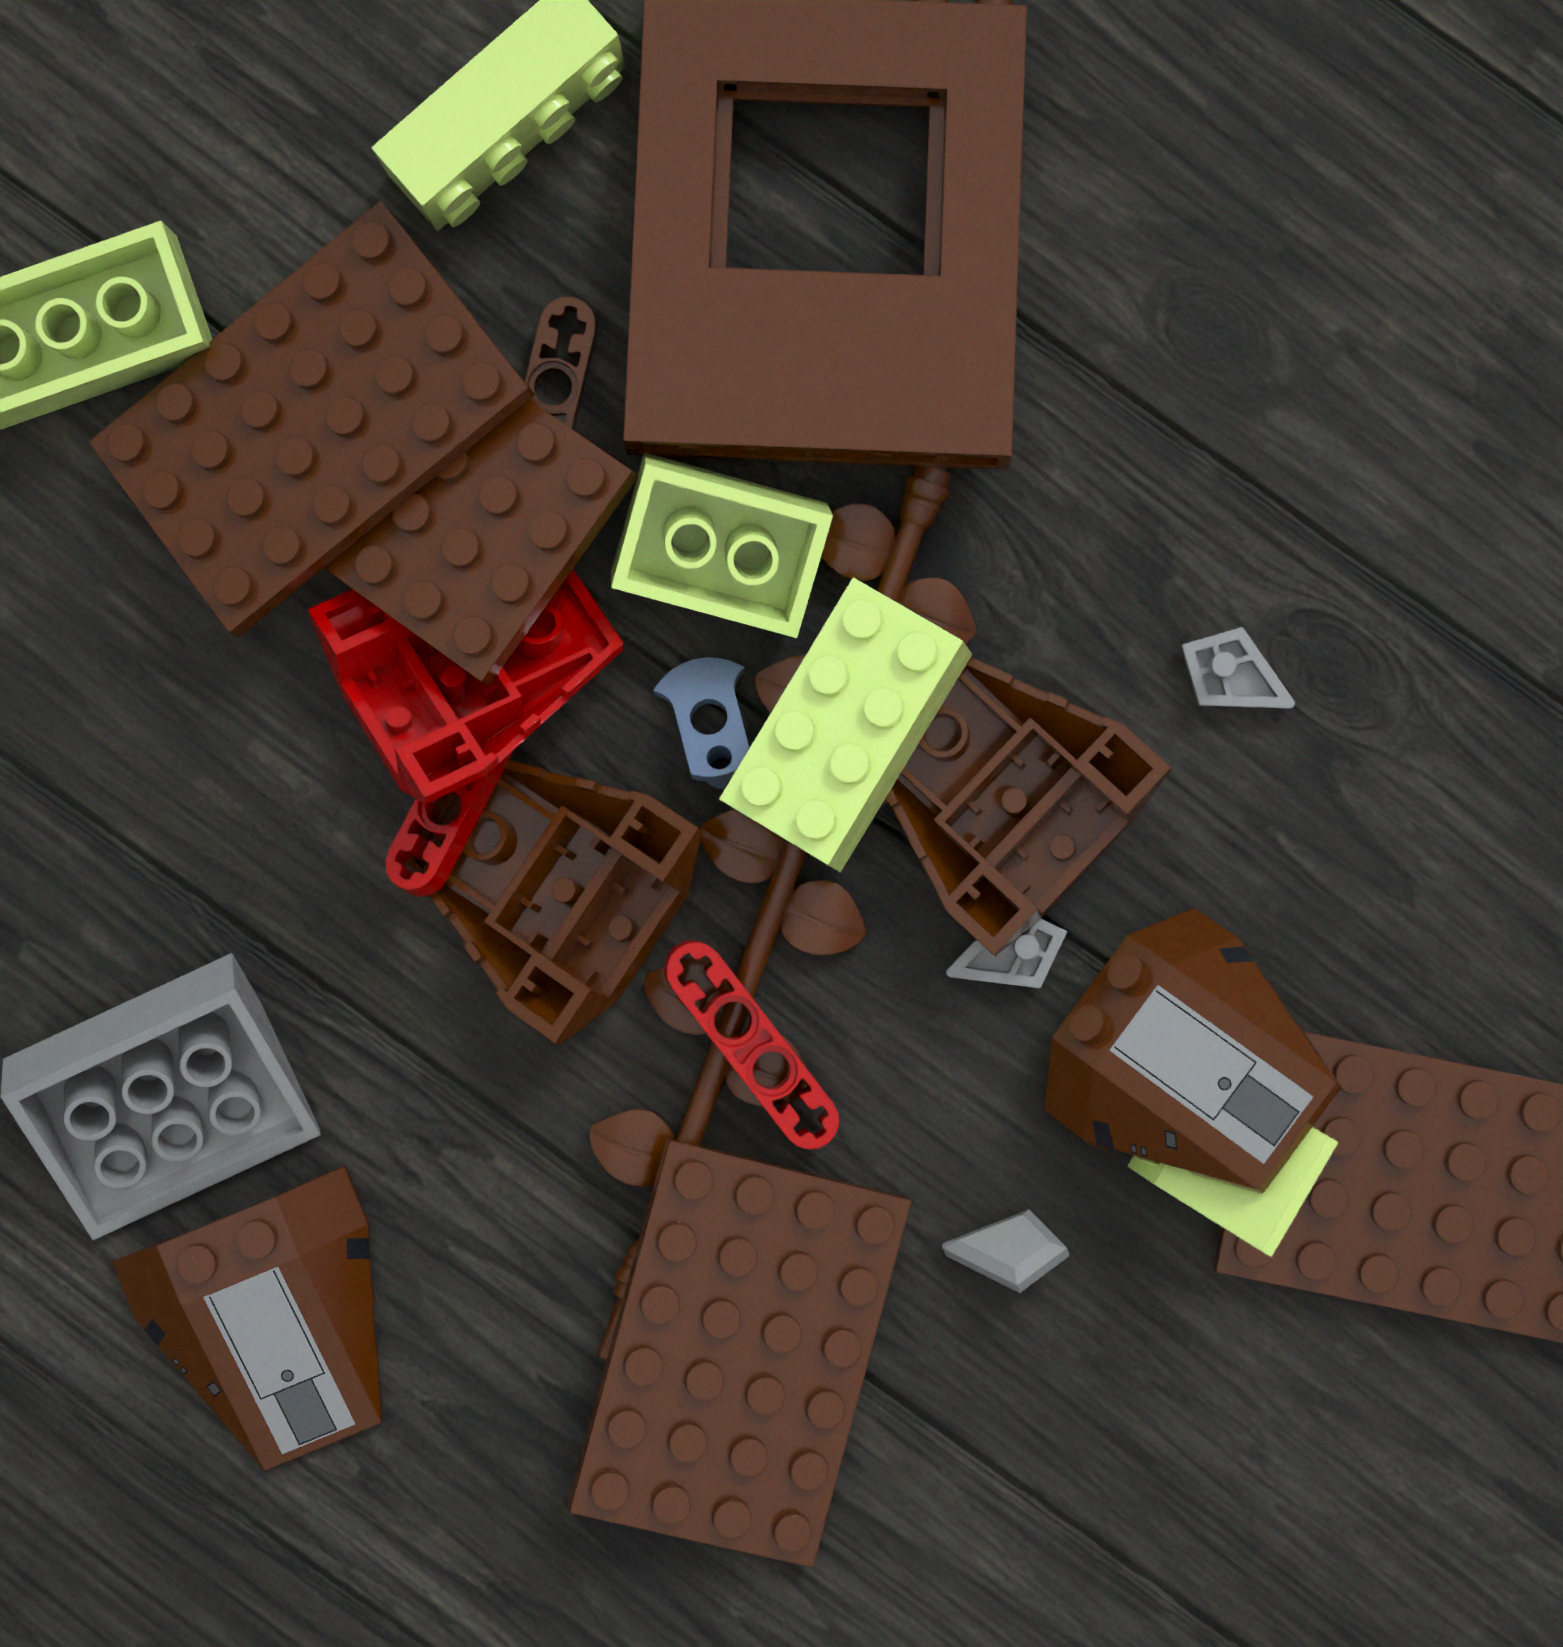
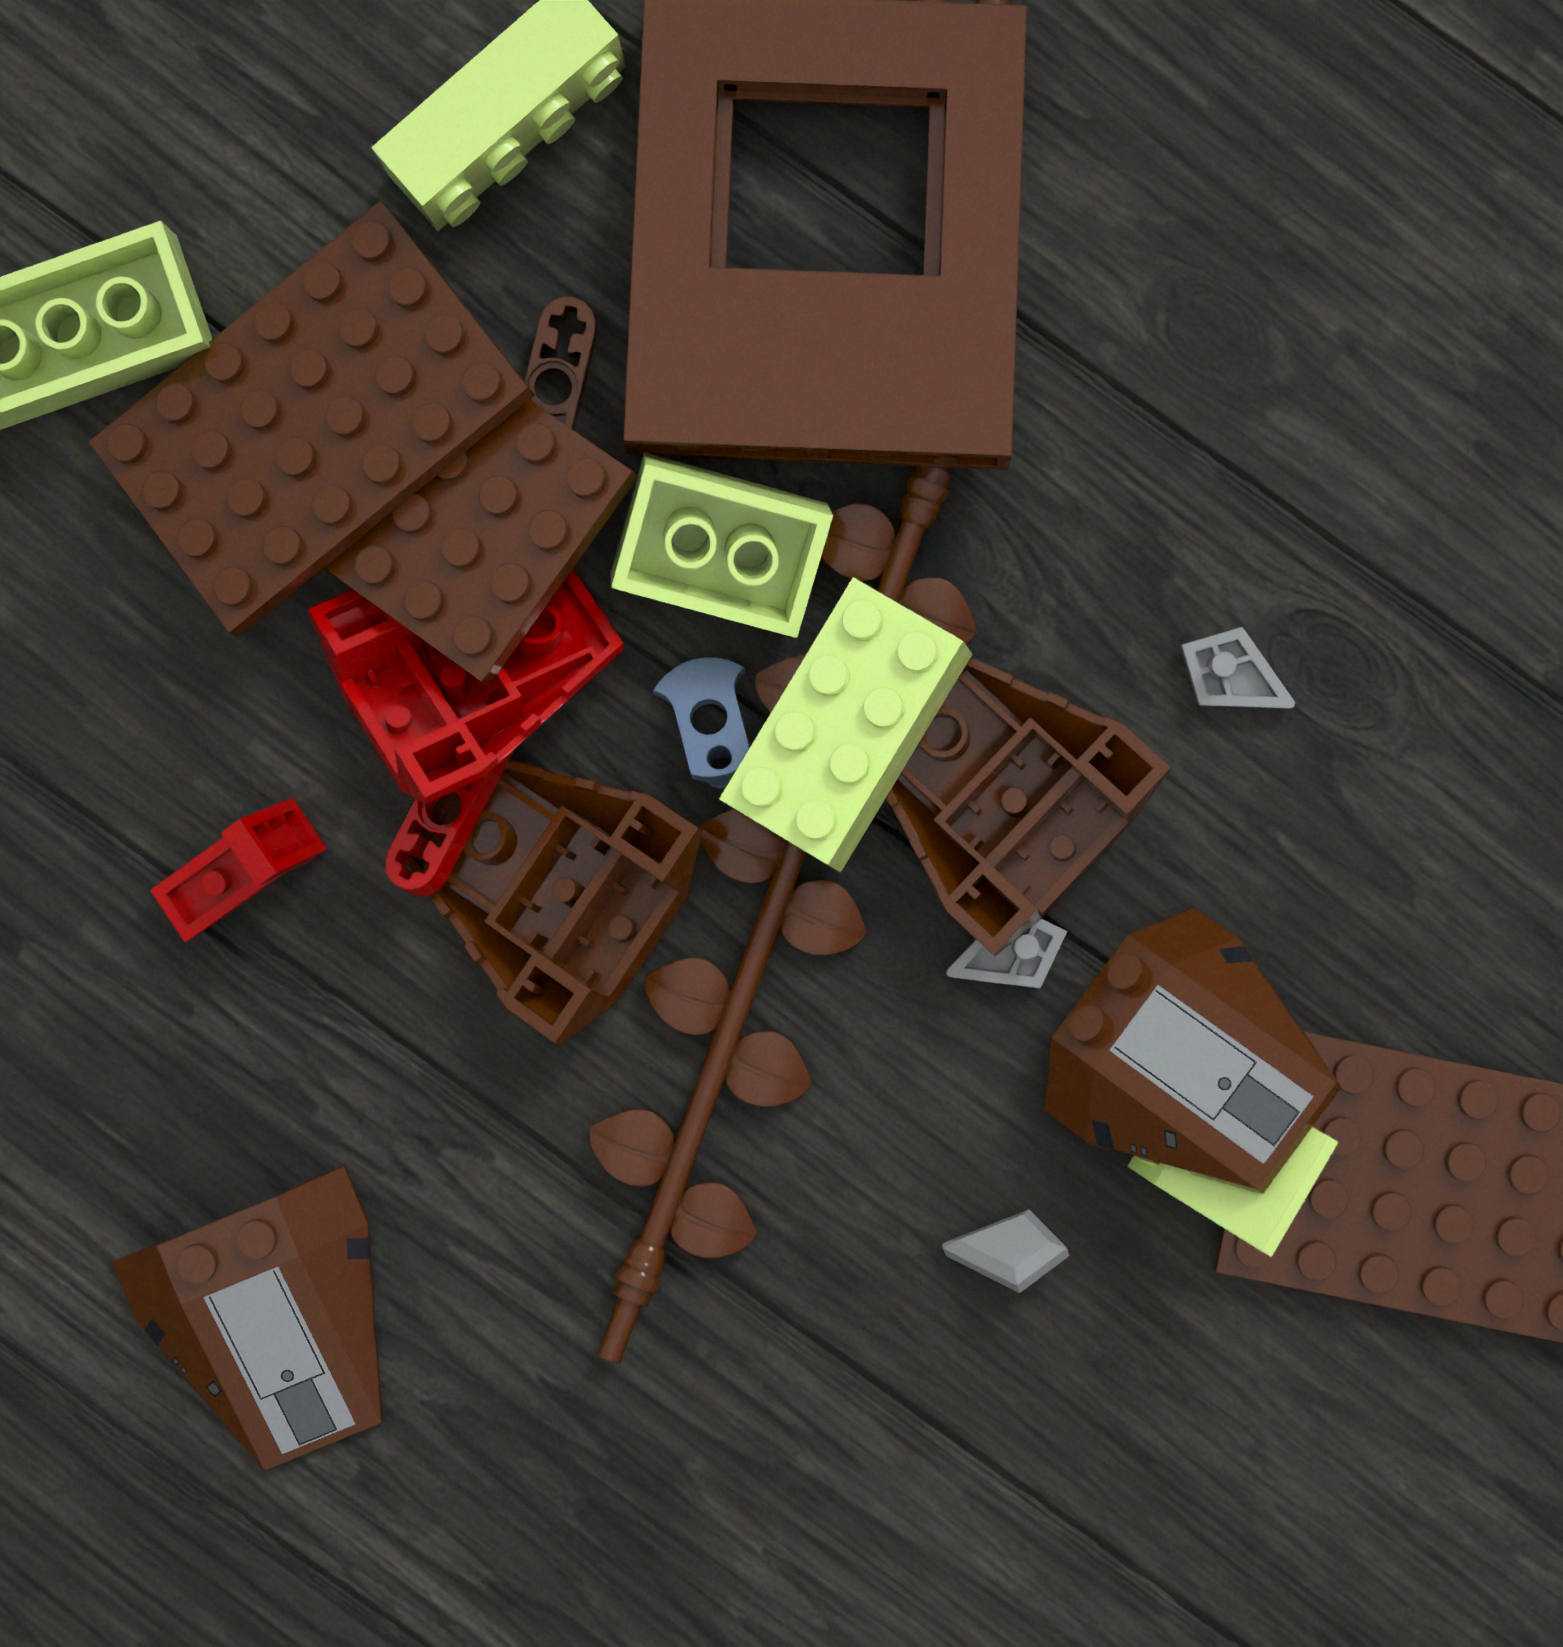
(158, 1097): light grey slope -> none
(238, 867): none -> red bracket
(739, 1353): reddish brown plate -> none
(746, 1048): red beam -> none

